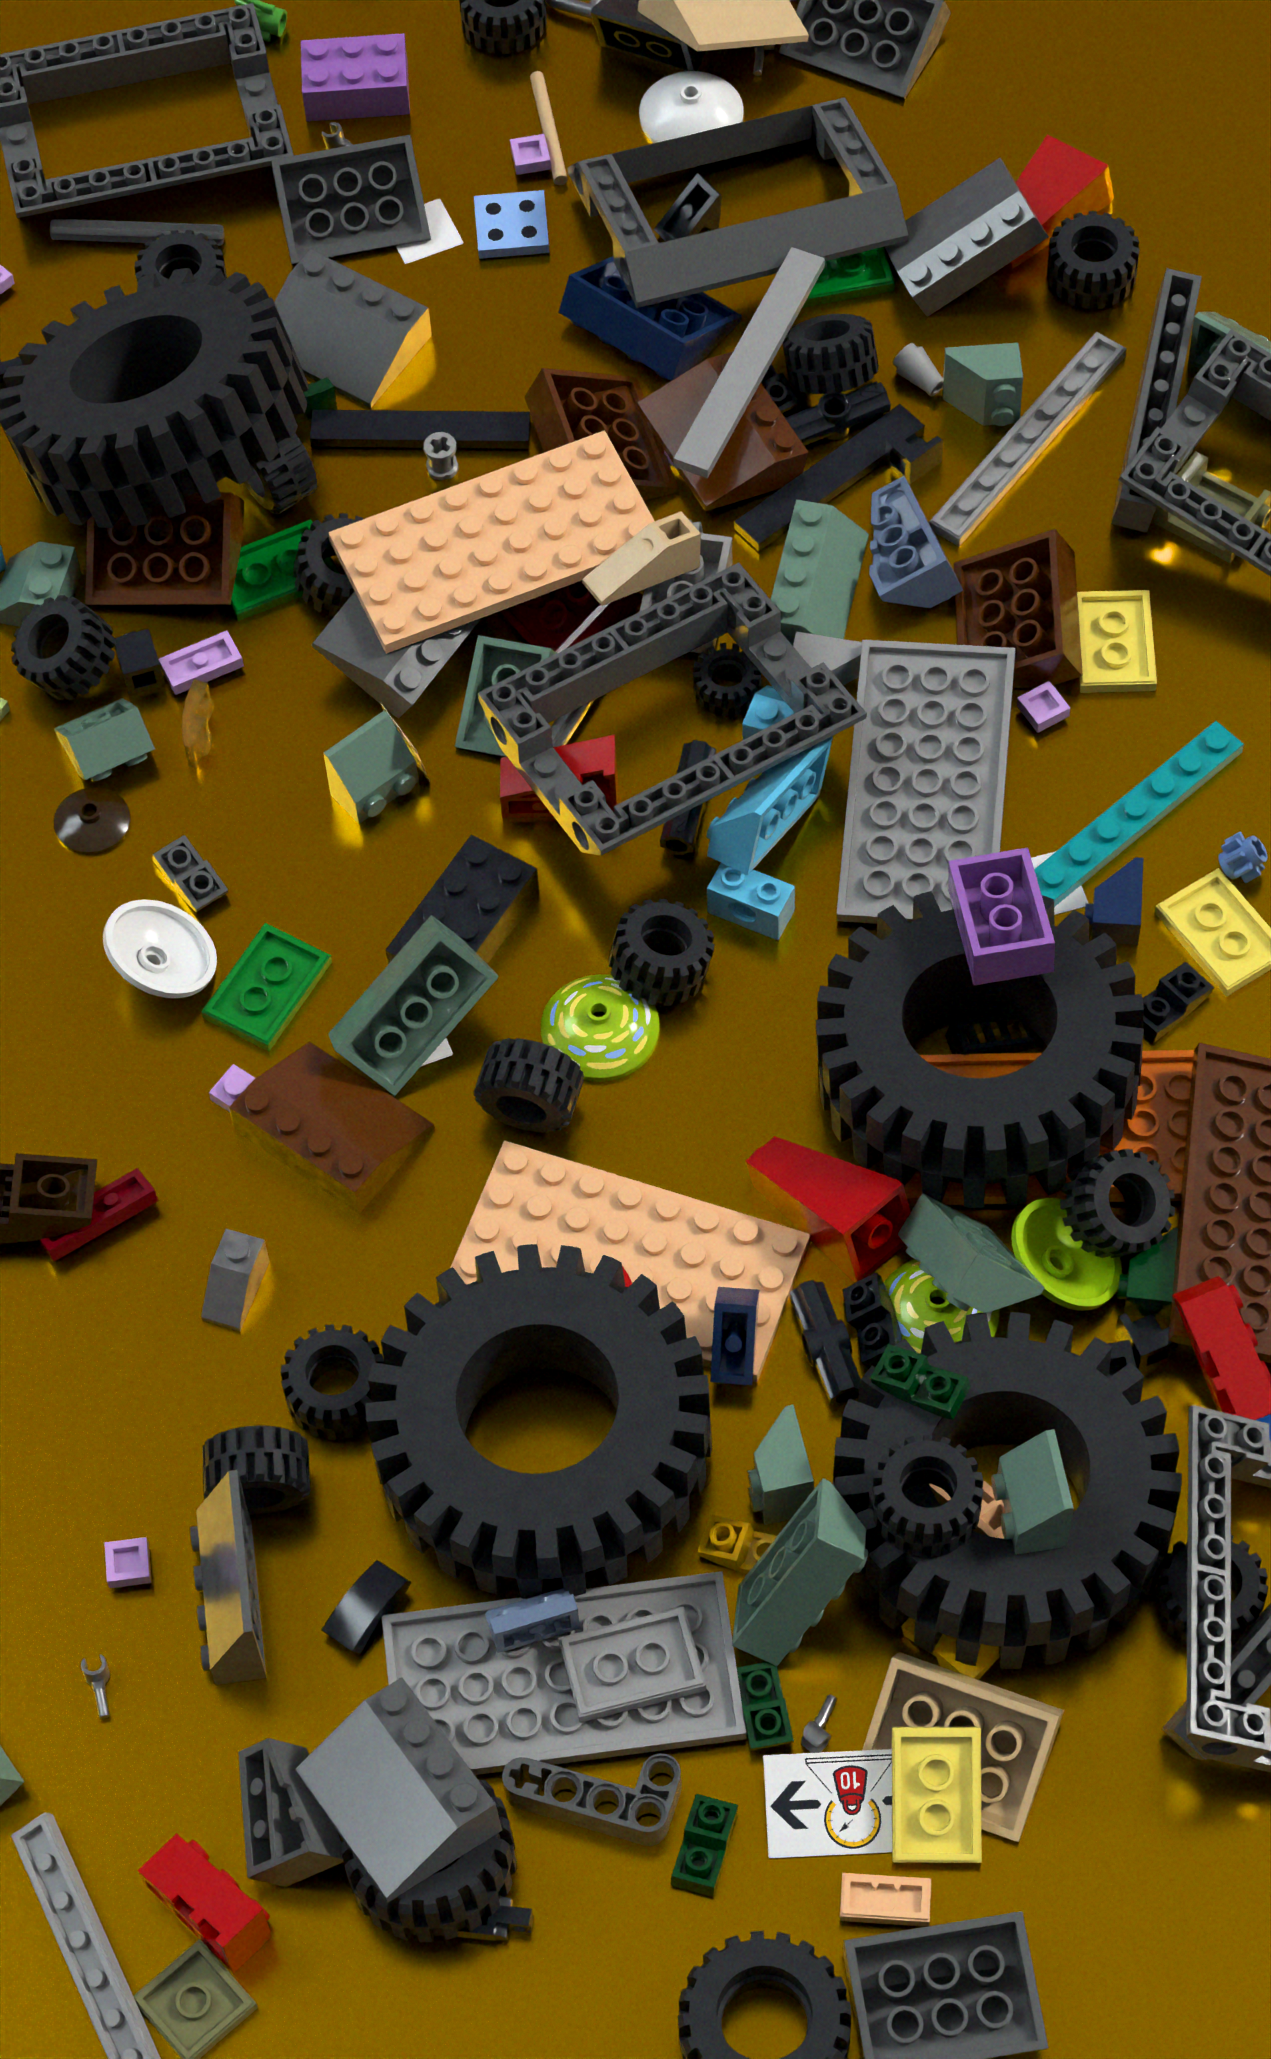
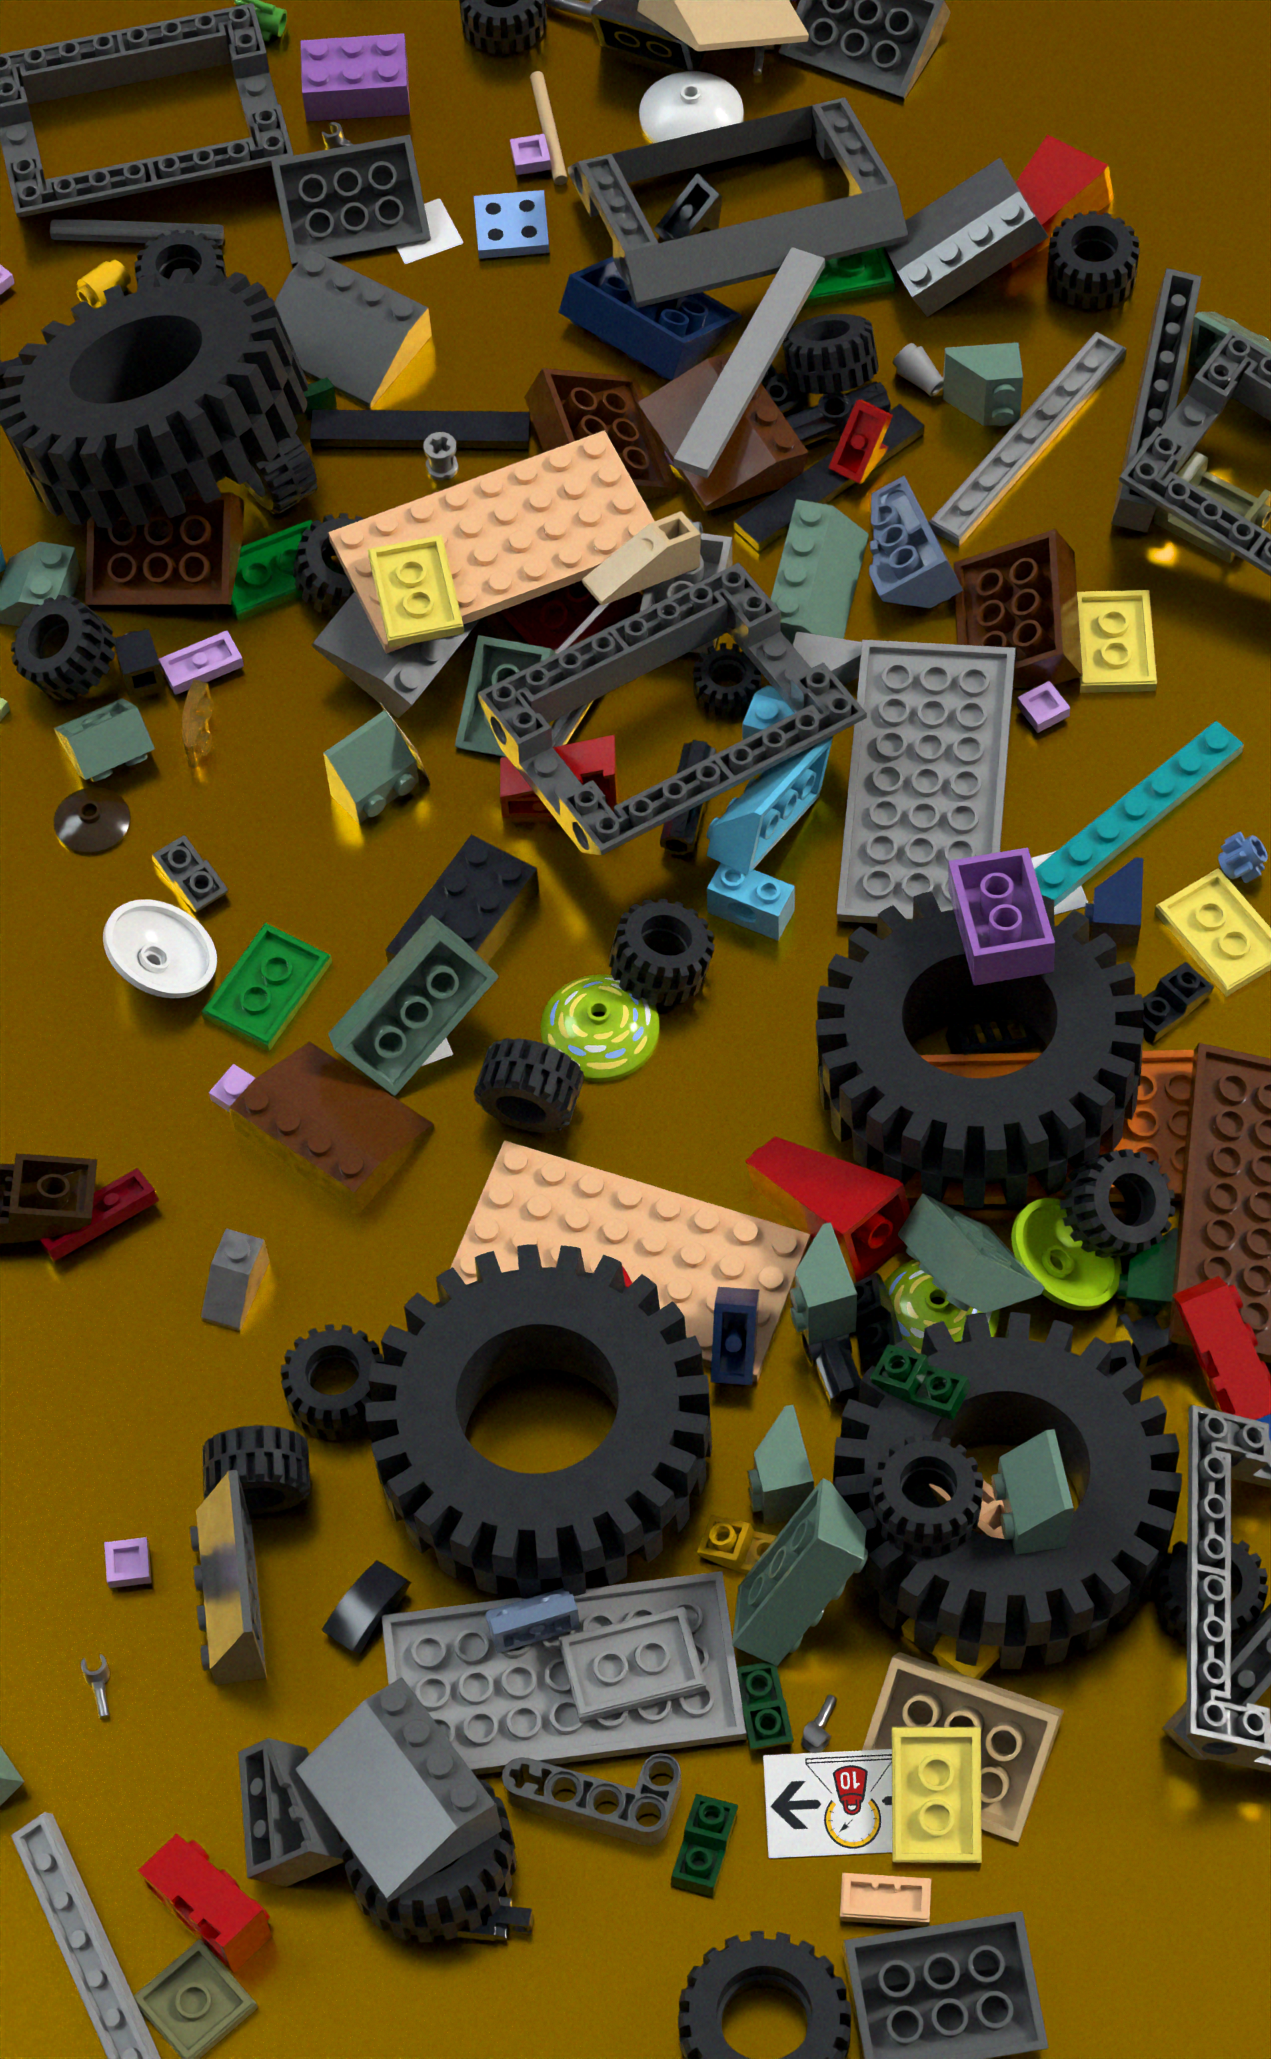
(100, 279): none -> yellow brick
(415, 591): none -> light yellow tile
(824, 1291): none -> sand green slope
(861, 442): none -> red slope
(913, 457): panel -> none

